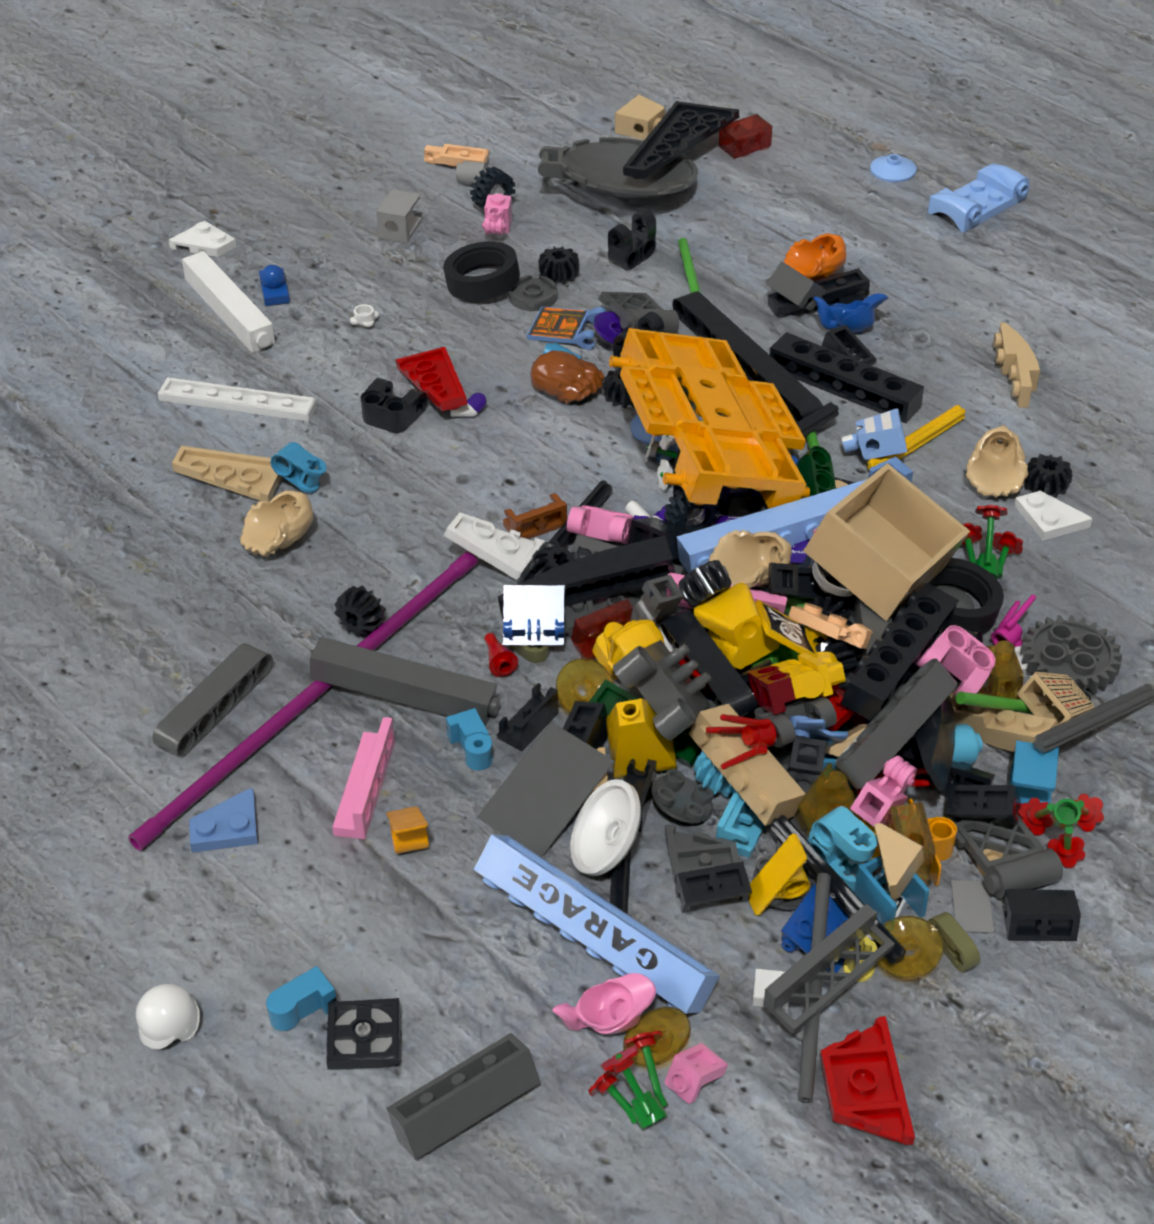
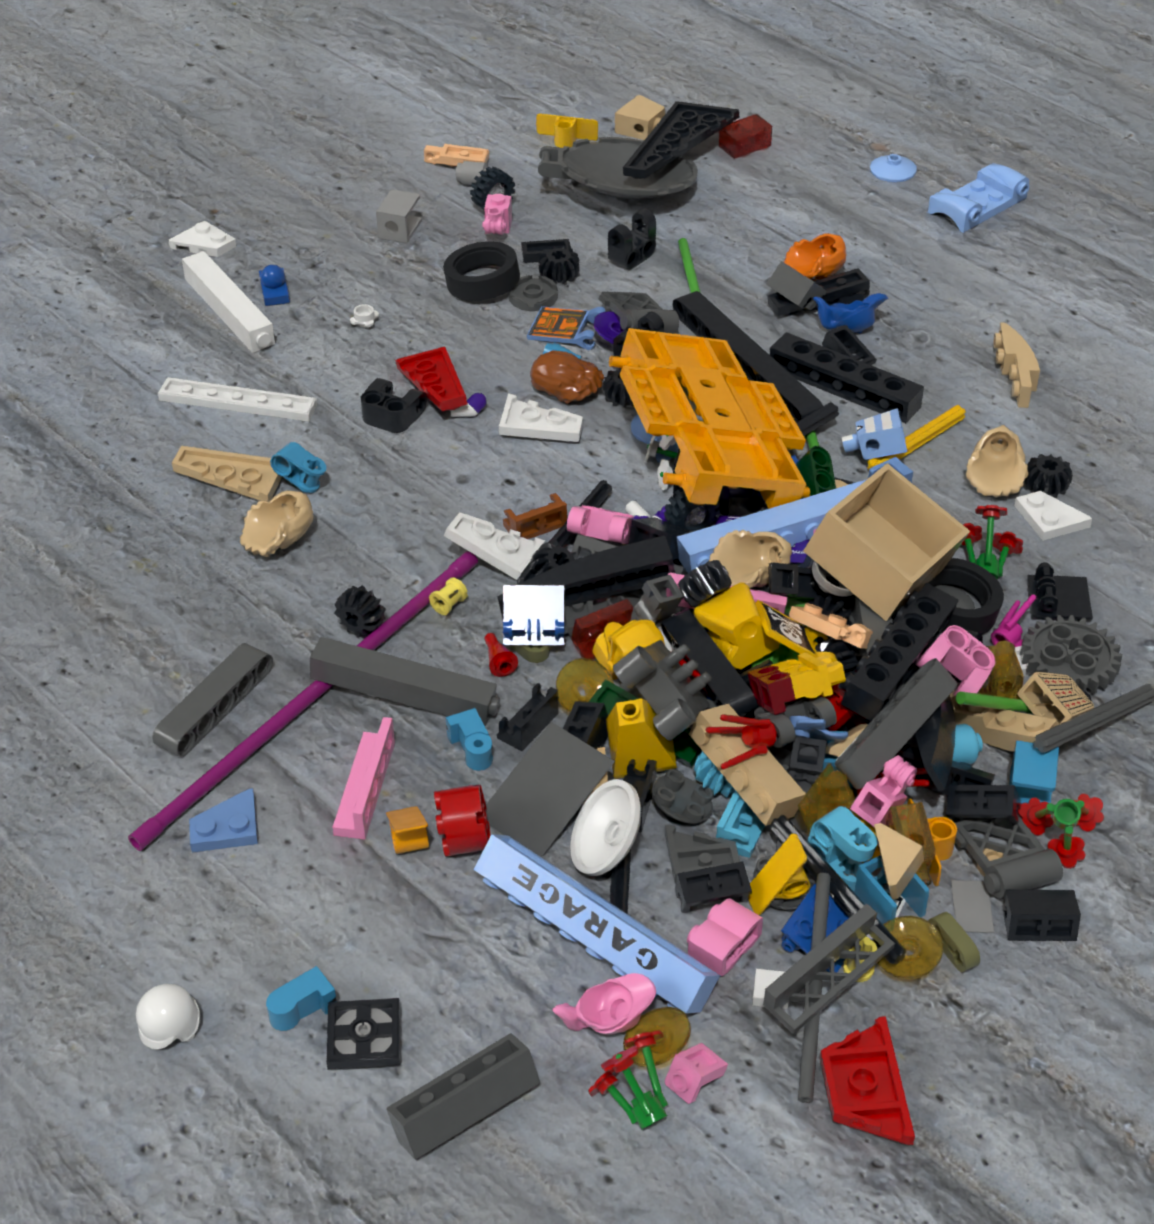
(448, 596): none -> light yellow bush
(462, 819): none -> red brick
(532, 249): none -> black tile
(532, 421): none -> white wing
(566, 129): none -> yellow piece
(724, 936): none -> bright pink brick
(1058, 594): none -> black hinge

